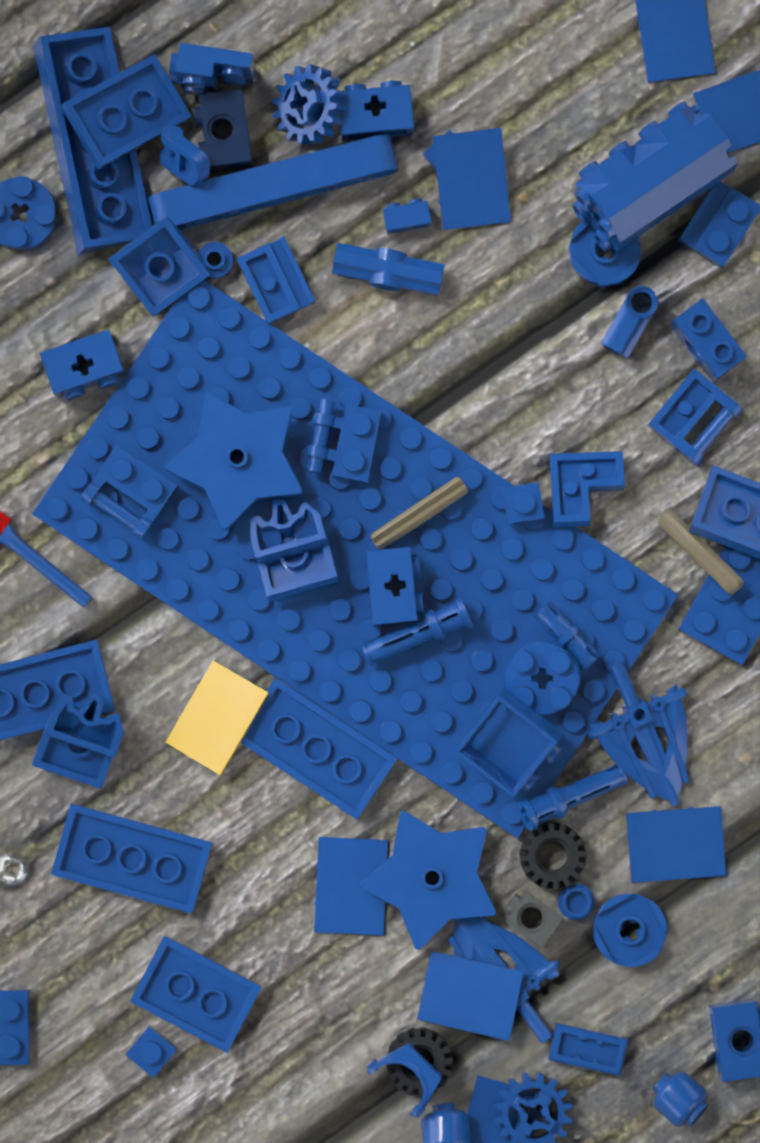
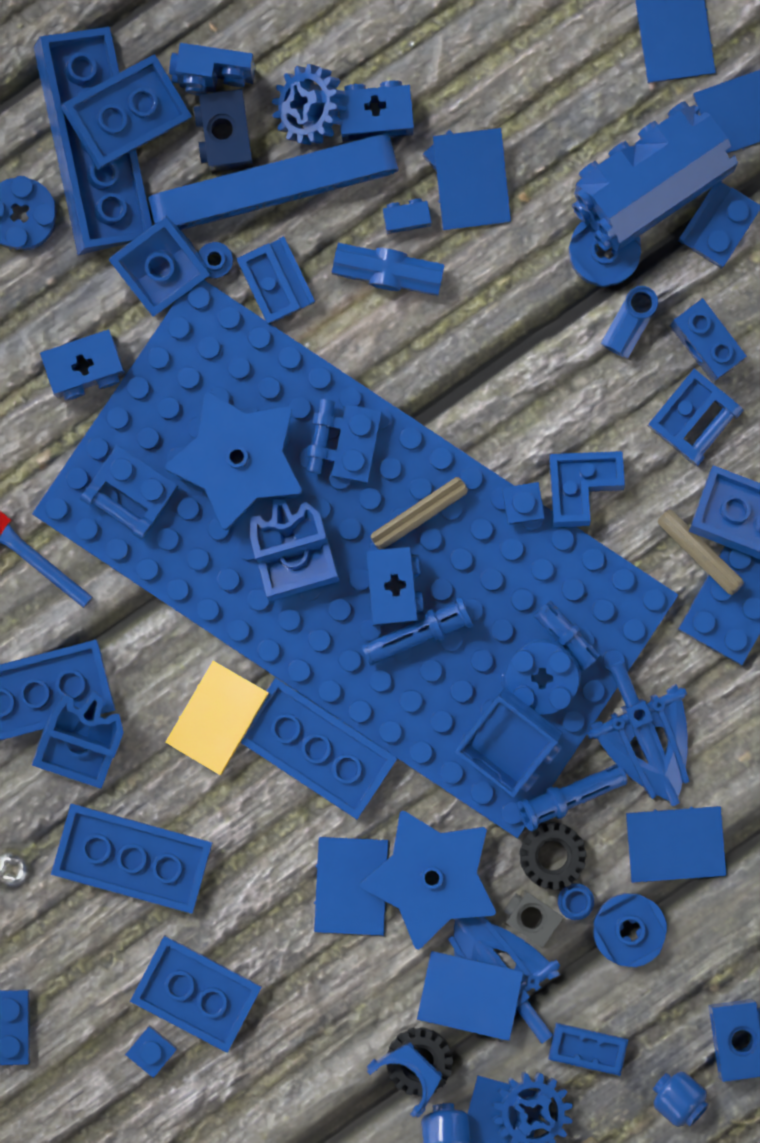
(183, 157): blue plate -> none

